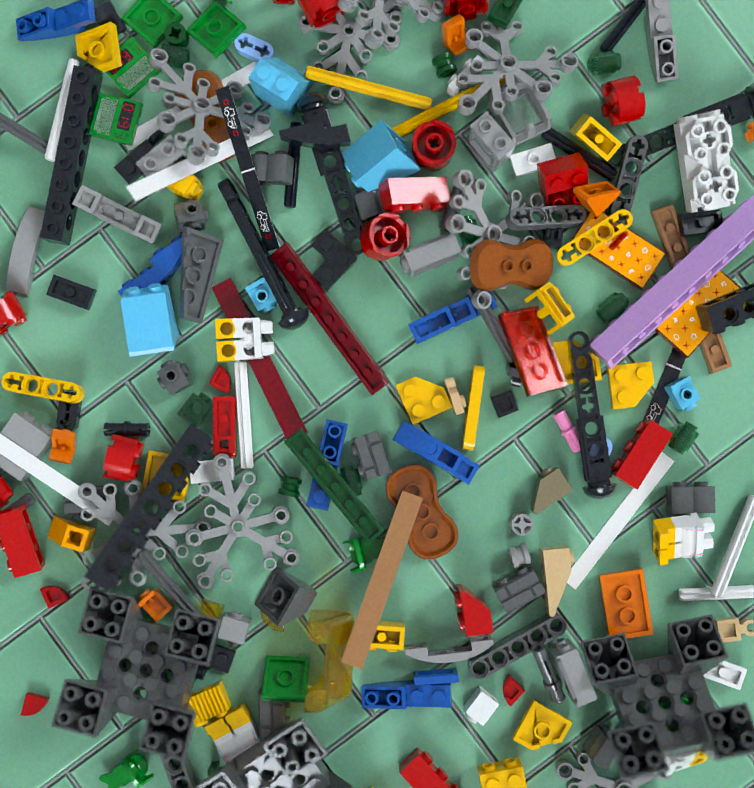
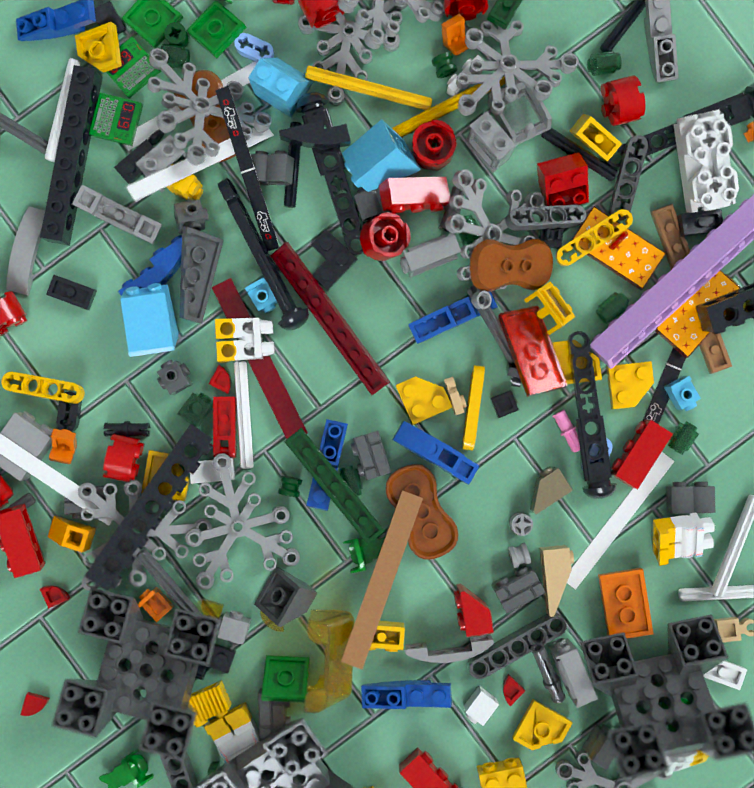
(438, 676): blue tile -> none
(526, 161): white plate -> none
(596, 196): orange slope -> none

